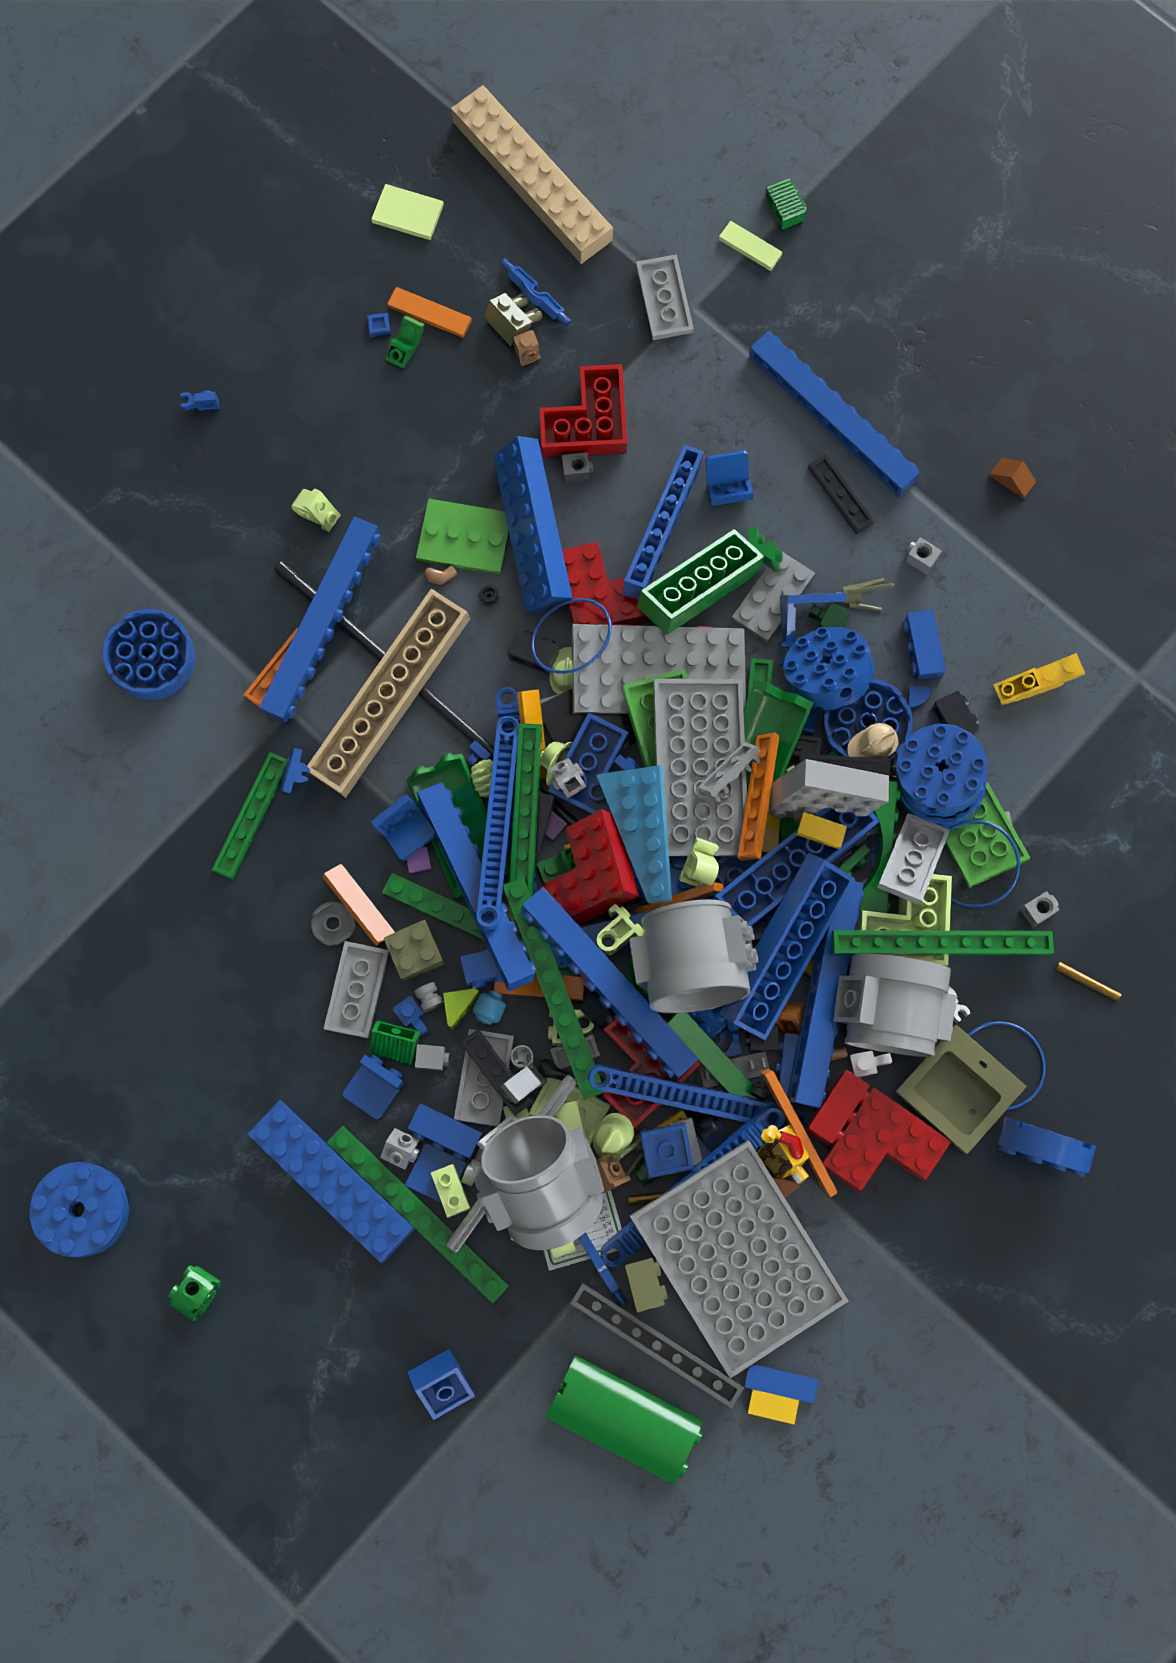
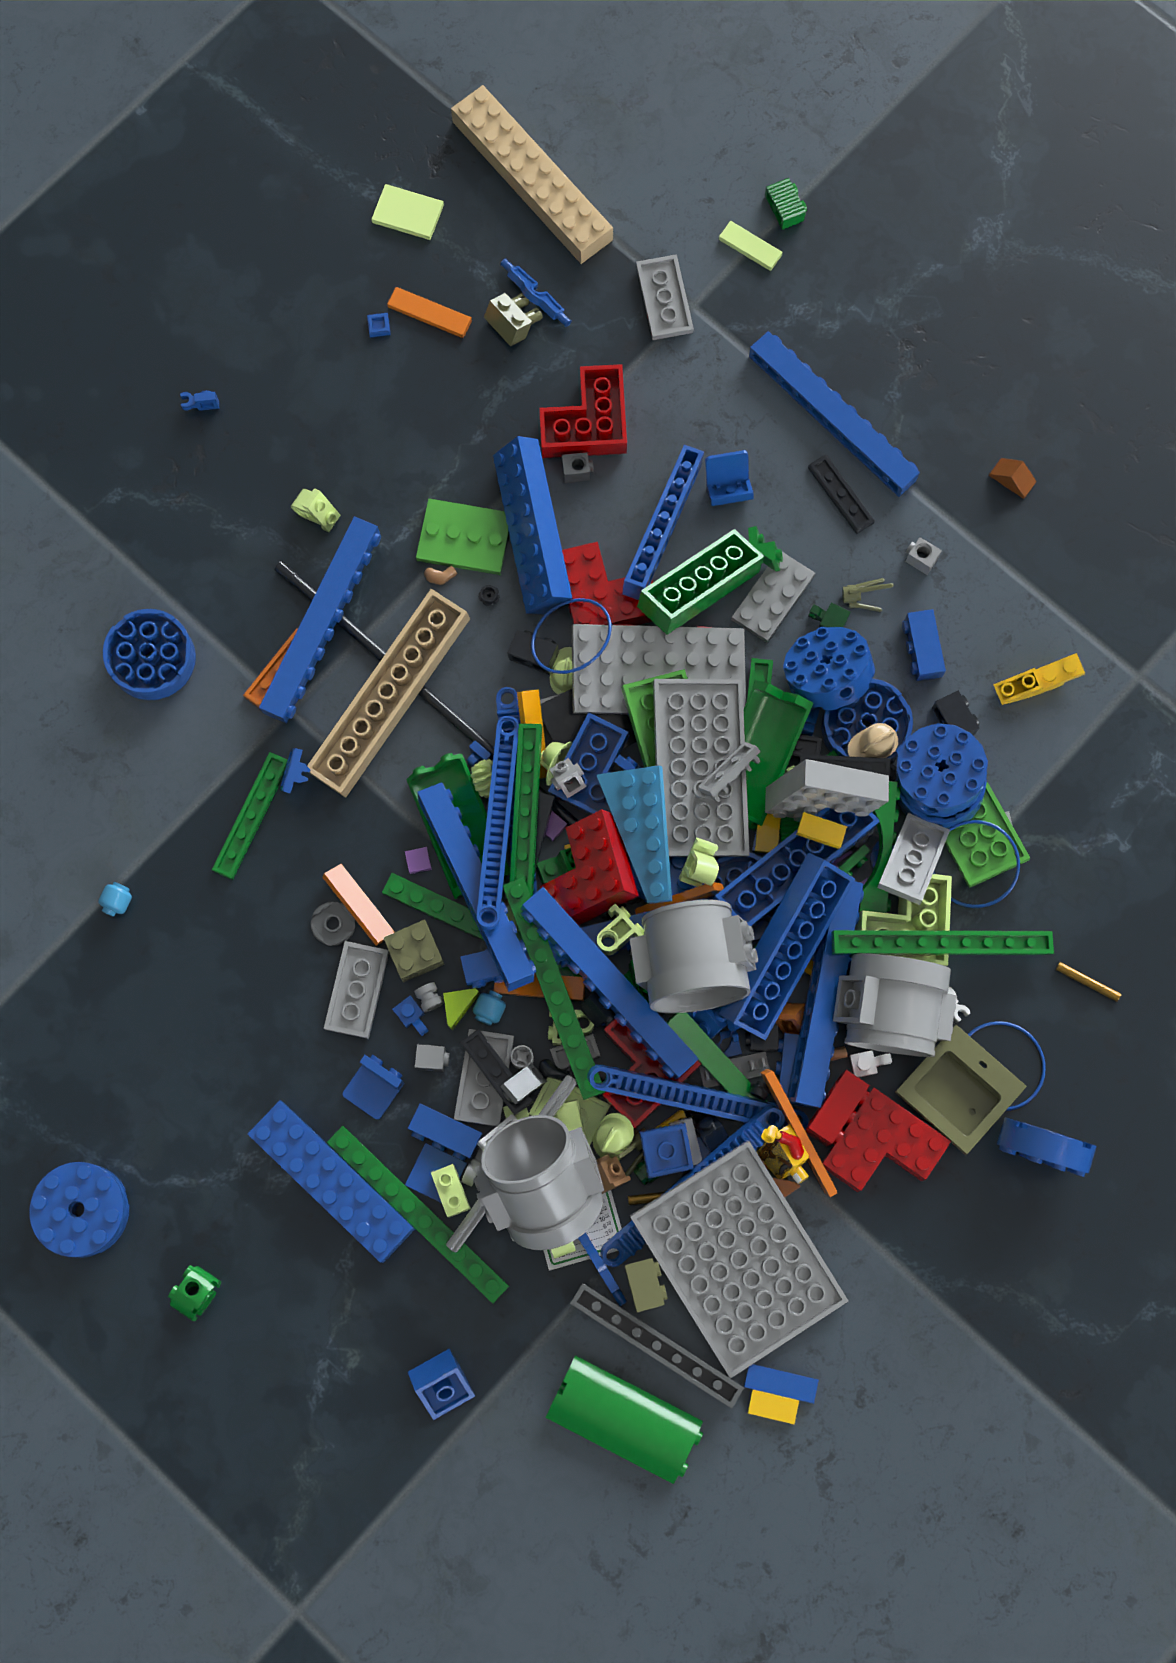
(114, 899): none -> dark azure head
(394, 1042): green brick -> none
(400, 1149): light grey brick -> none
(404, 827): blue bracket -> none
(405, 343): green slope -> none
(526, 347): medium nougat brick -> none
(758, 798): orange tile -> none
(788, 612): blue hinge -> none
(917, 695): blue tile -> none
(1031, 913): light grey brick -> none

